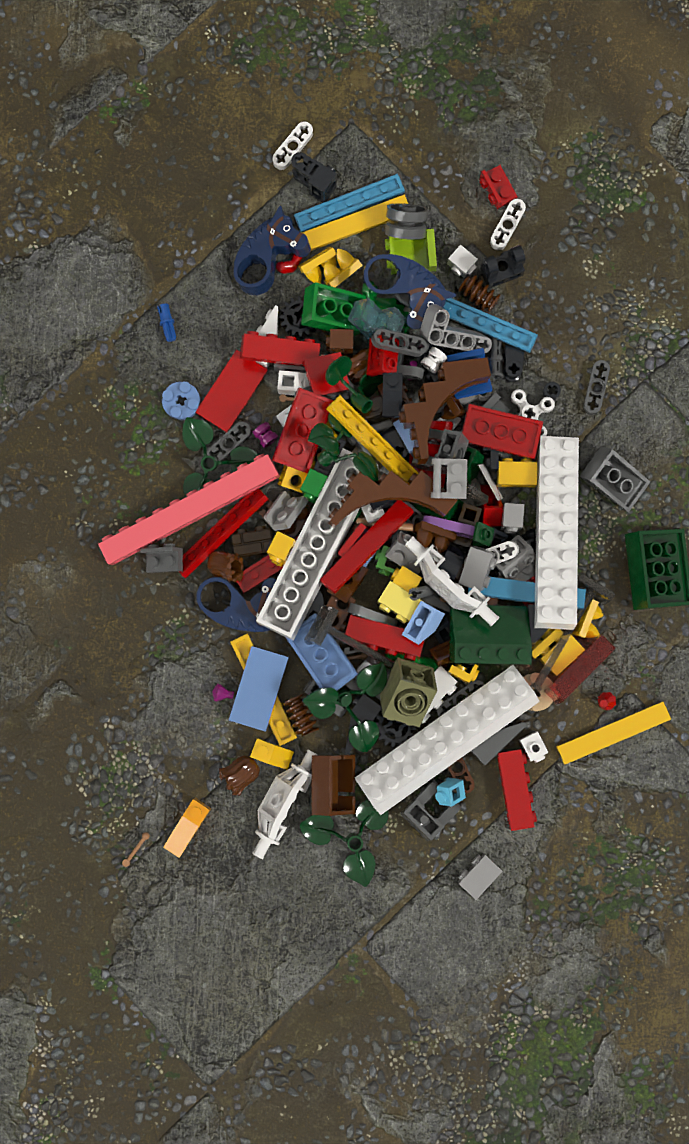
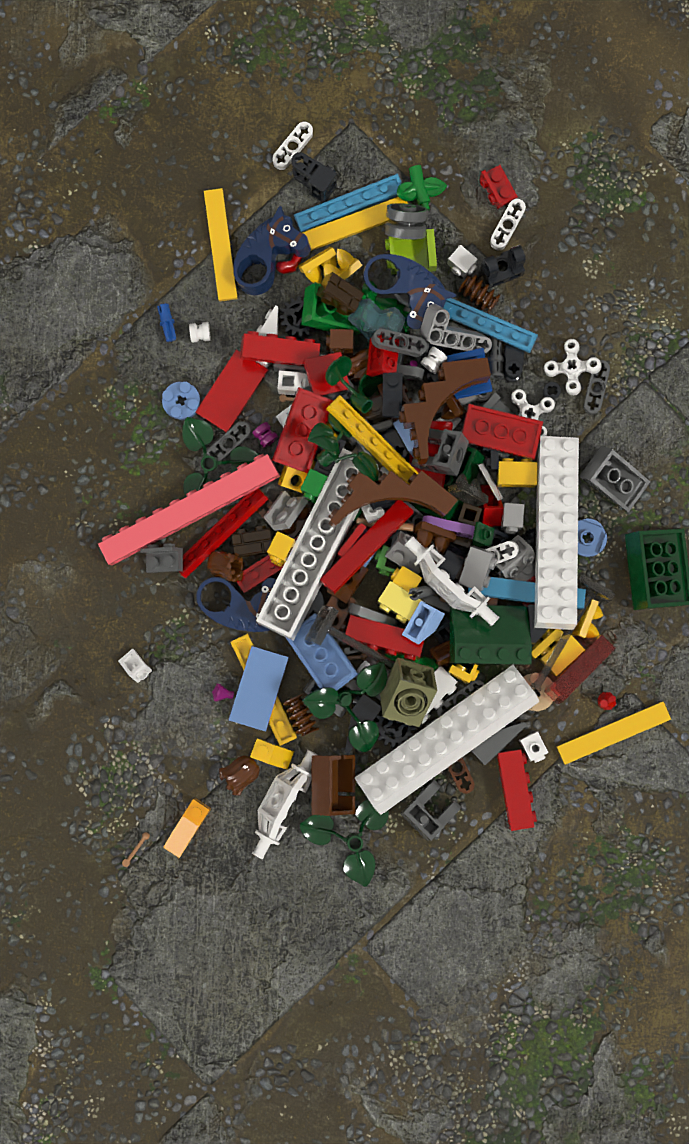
(135, 666): none -> white bracket
(199, 332): none -> white wheel
(220, 244): none -> yellow tile
(339, 294): none -> dark brown brick
(420, 188): none -> green plant
(445, 793): medium azure brick -> none
(455, 478): light grey plate -> none
(479, 876): light grey brick -> none
(572, 374): none -> white gear
(598, 536): none -> medium blue plate

